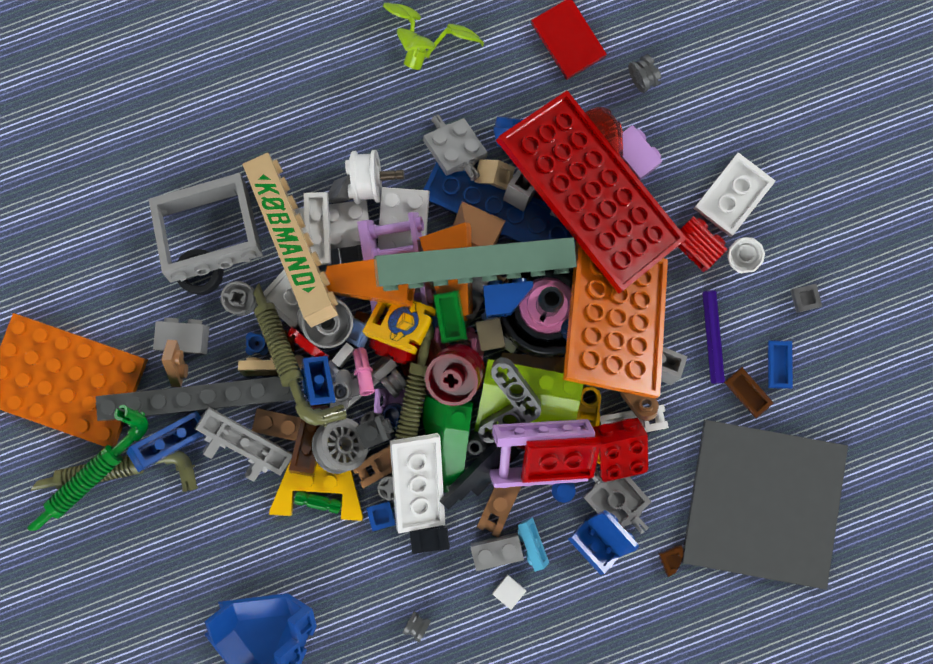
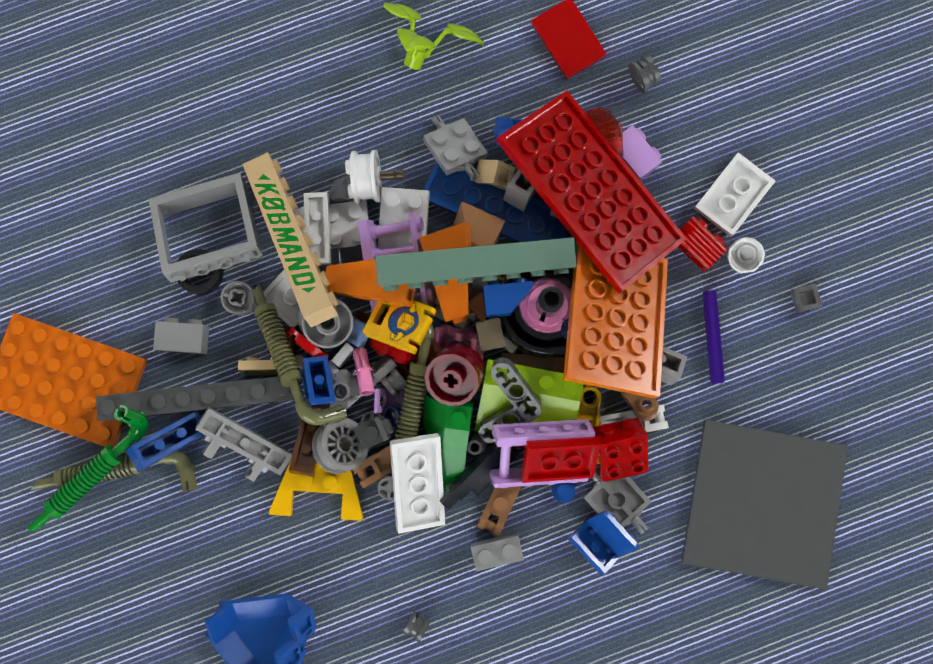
(174, 363): medium nougat plate -> none
(251, 348): blue plate -> none
(276, 424): medium nougat plate -> none
(318, 502): green axle -> none
(381, 515): blue plate -> none
(429, 539): black piece -> none
(450, 316): green tile -> none
(478, 306): none -> reddish brown slope
(509, 592): white tile -> none
(535, 552): medium azure plate -> none
(671, 559): reddish brown tile -> none
(748, 392): reddish brown tile -> none
(780, 364): blue tile -> none

